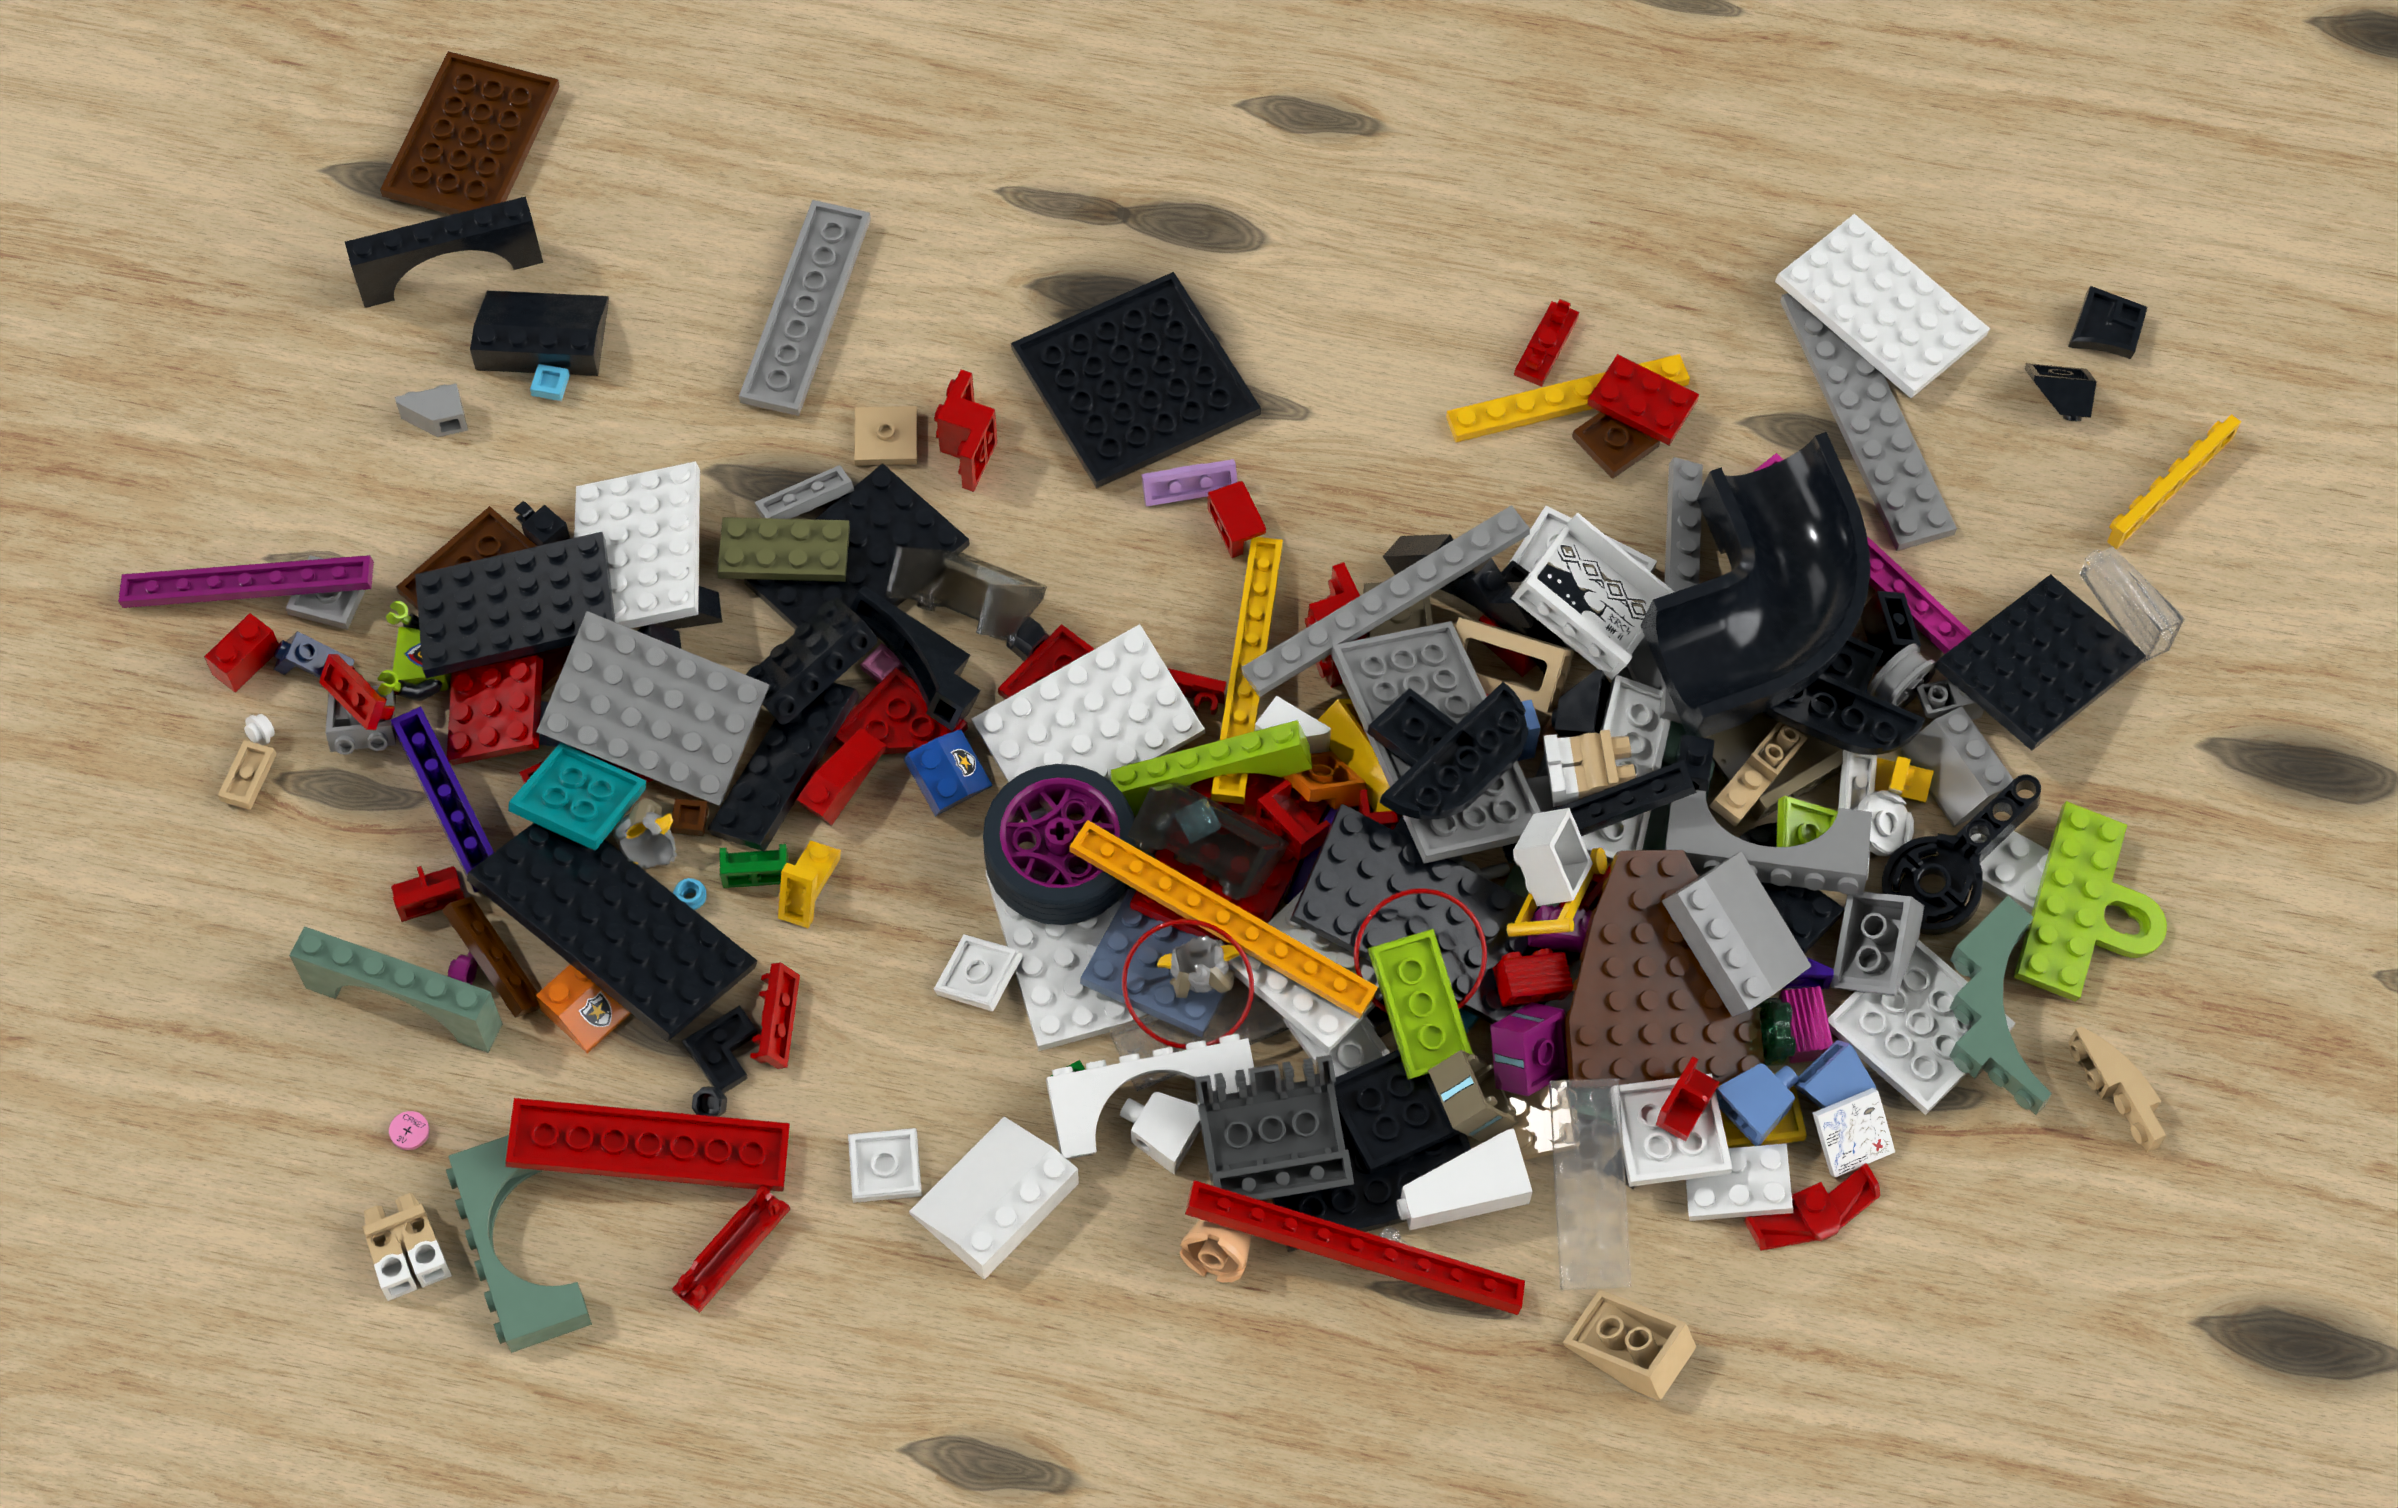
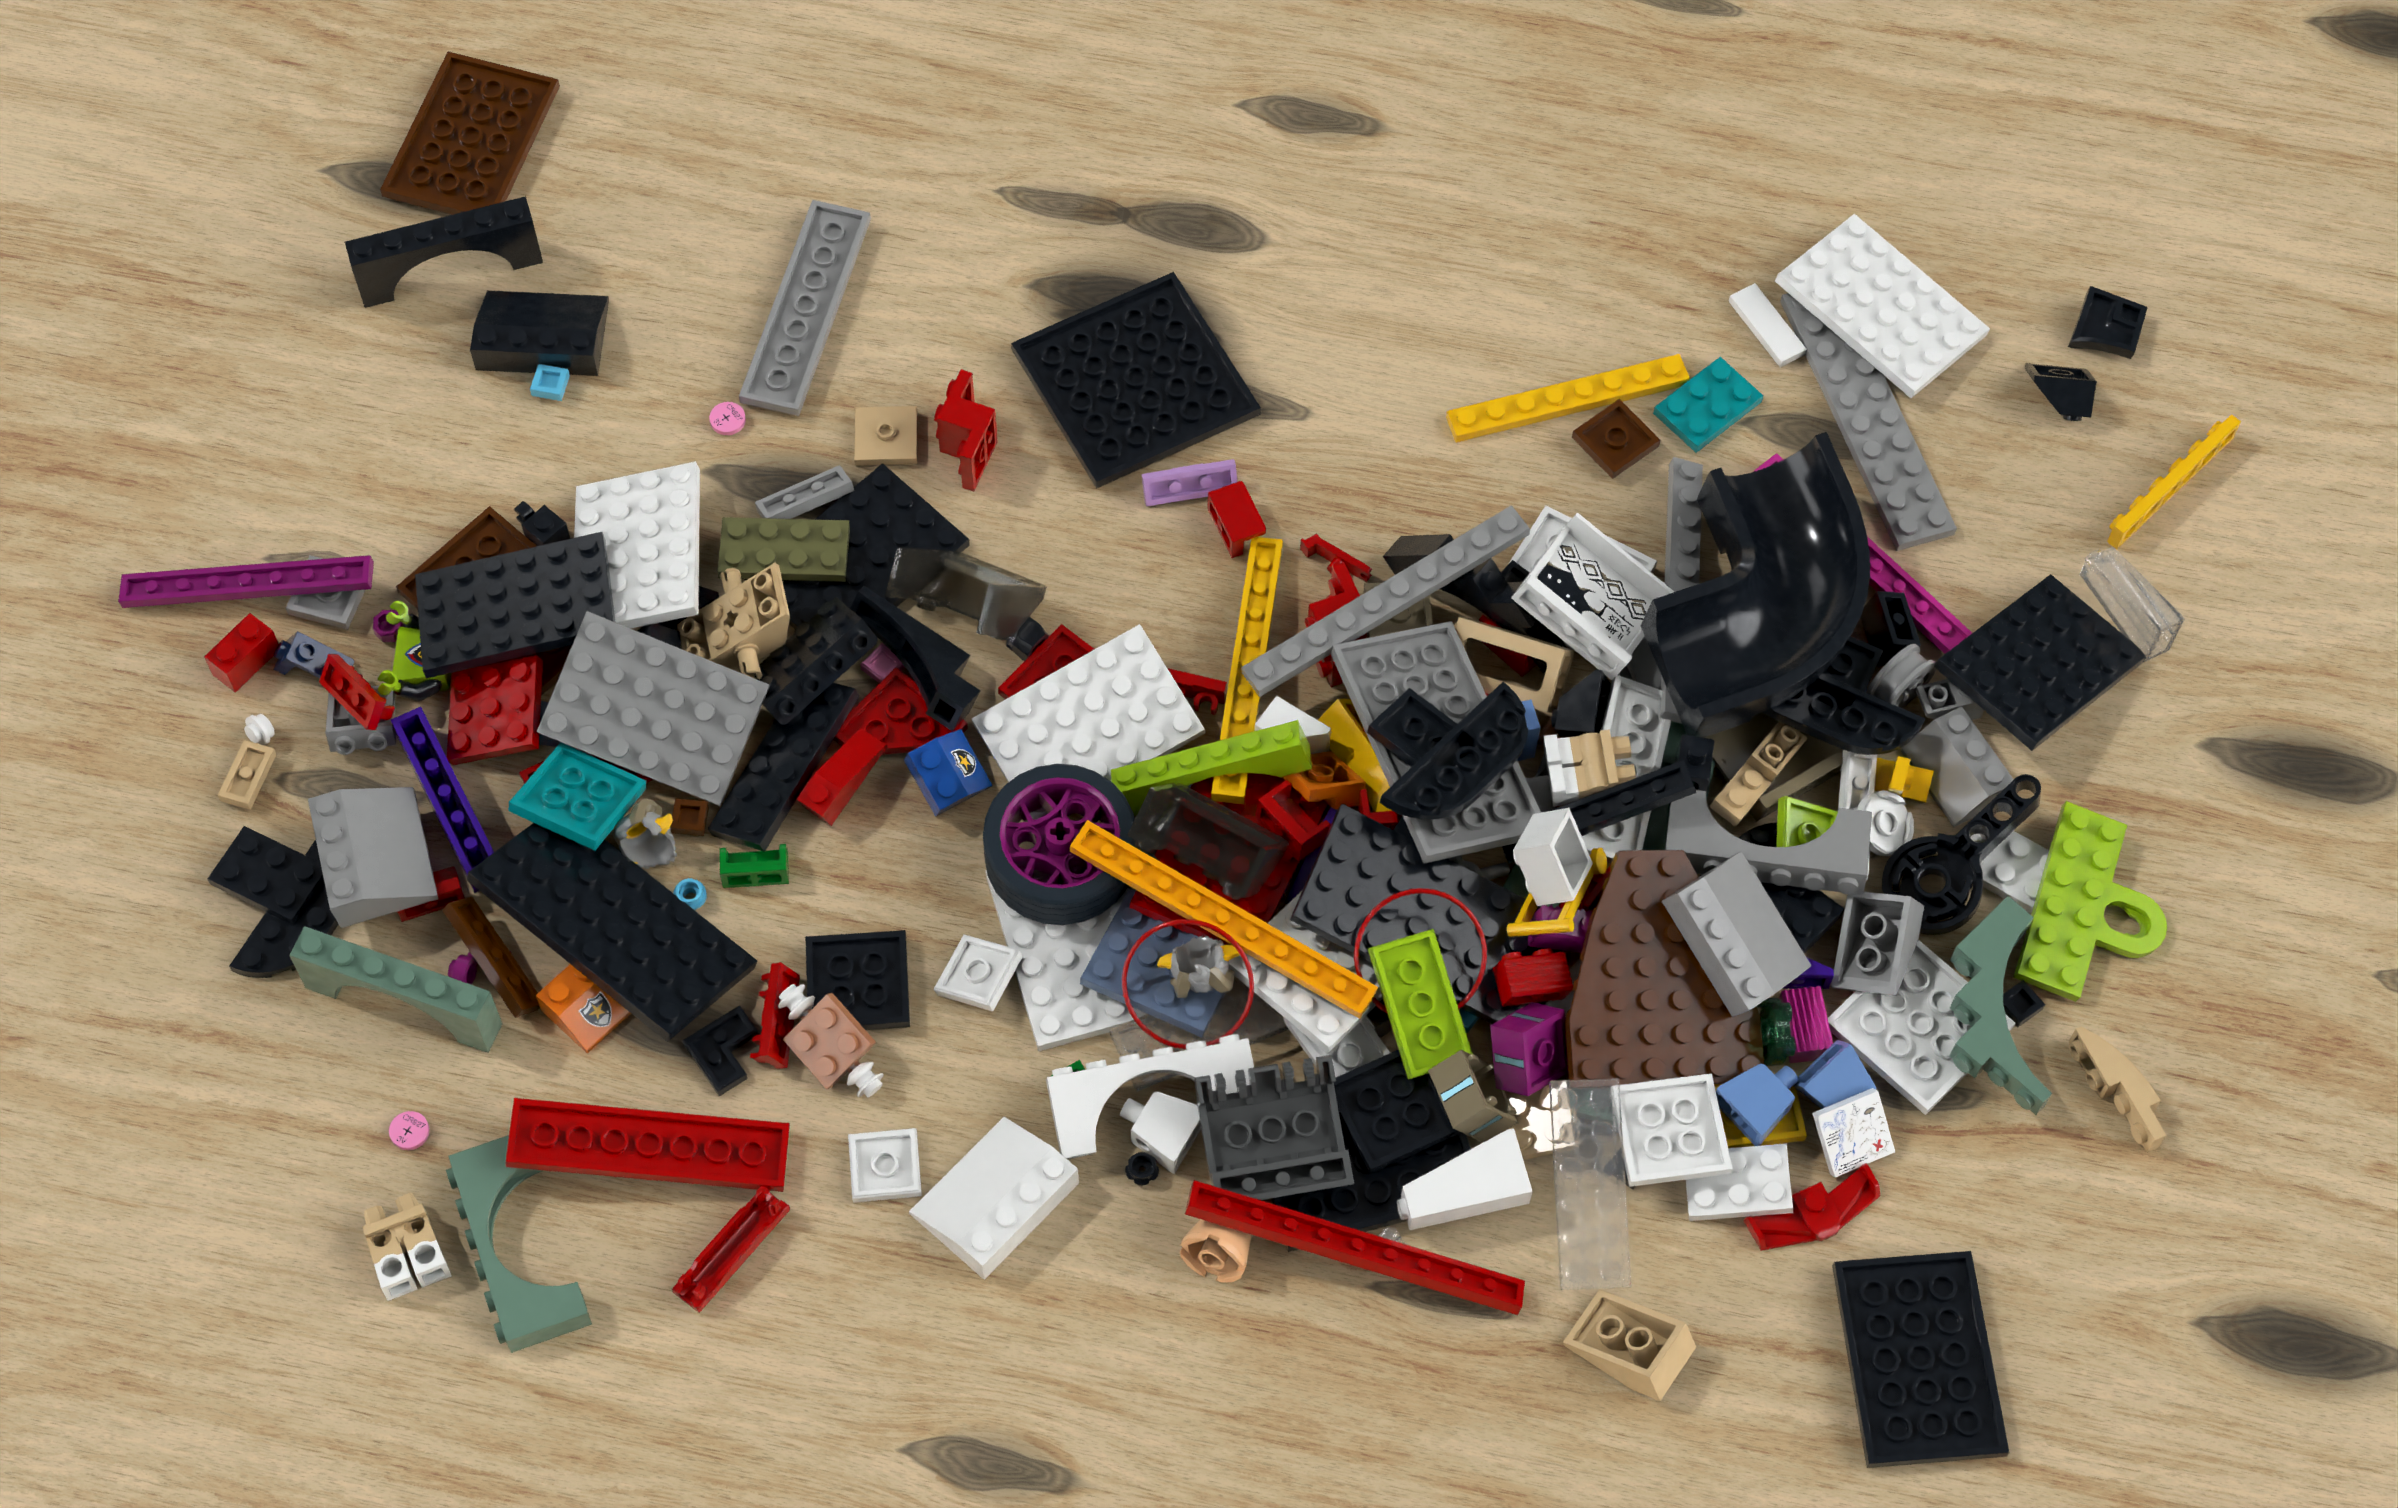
(282, 885): none -> black plate
(372, 852): none -> light grey slope
(384, 630): none -> magenta tile
(434, 410): light grey slope -> none
(709, 1102): black tile -> none
(727, 418): none -> bright pink piece
(741, 623): none -> tan slope
(804, 882): yellow bracket -> none
(829, 1040): none -> nougat plate
(864, 974): none -> black plate
(1142, 1160): none -> black plate
(1197, 820): clear light blue plate -> none
(1317, 545): none -> red piece
(1547, 342): red plate -> none
(1643, 399): red plate -> none
(1687, 1101): red panel -> none
(1708, 404): none -> teal plate
(1767, 325): none -> white tile
(1919, 1359): none -> black plate
(2021, 1003): none -> black plate

